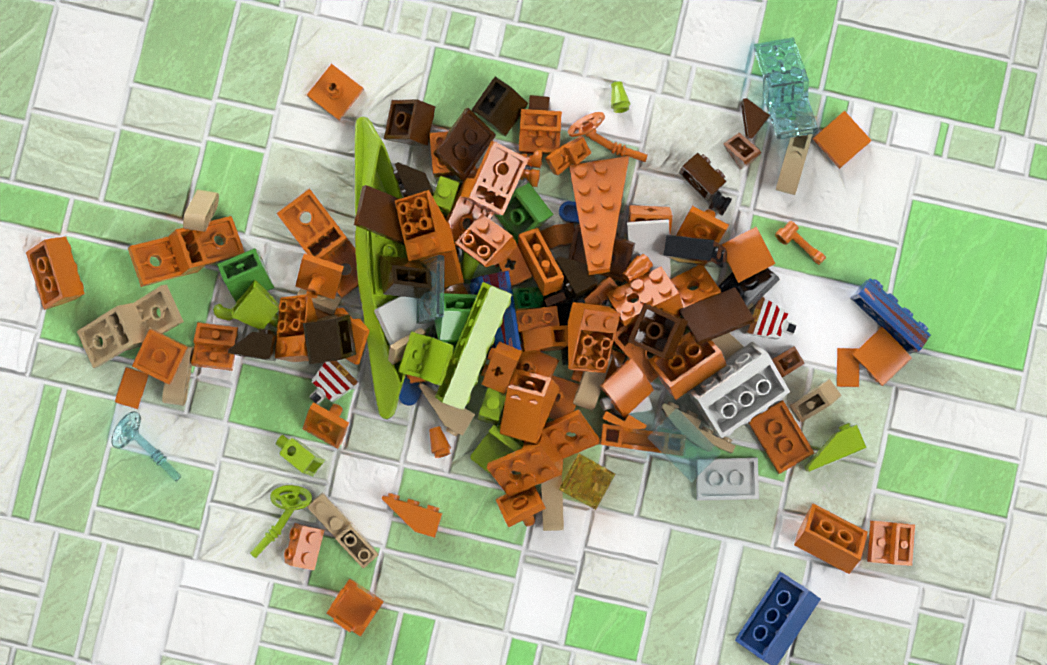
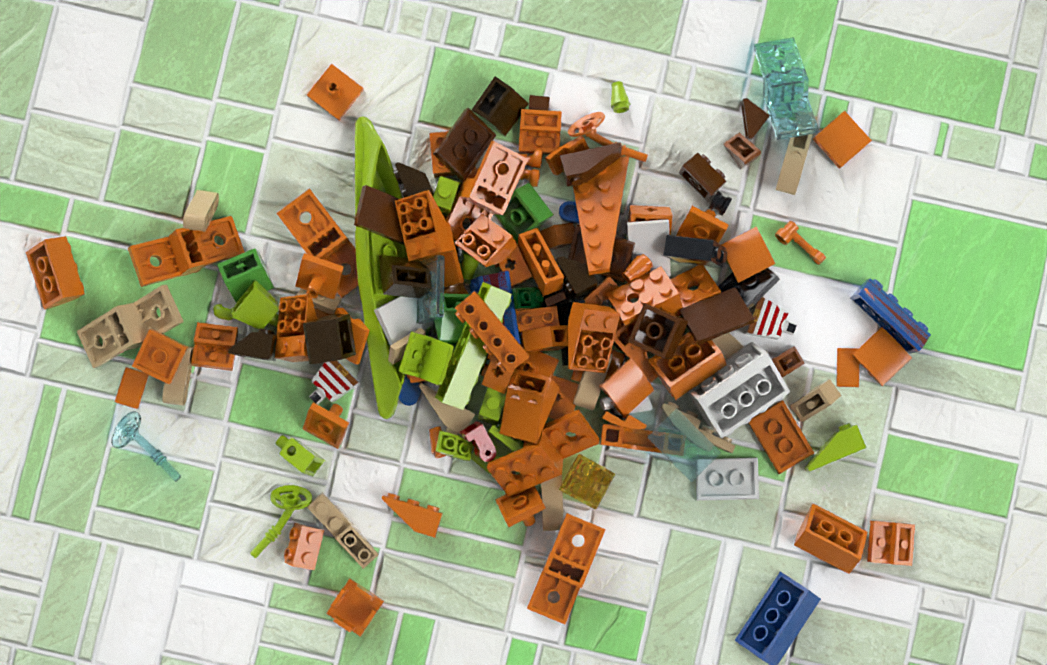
(409, 122): reddish brown slope -> none
(454, 446): none -> lime slope
(483, 445): none -> leg
(492, 332): none -> orange brick
(566, 568): none -> orange bracket
(586, 164): none -> reddish brown slope

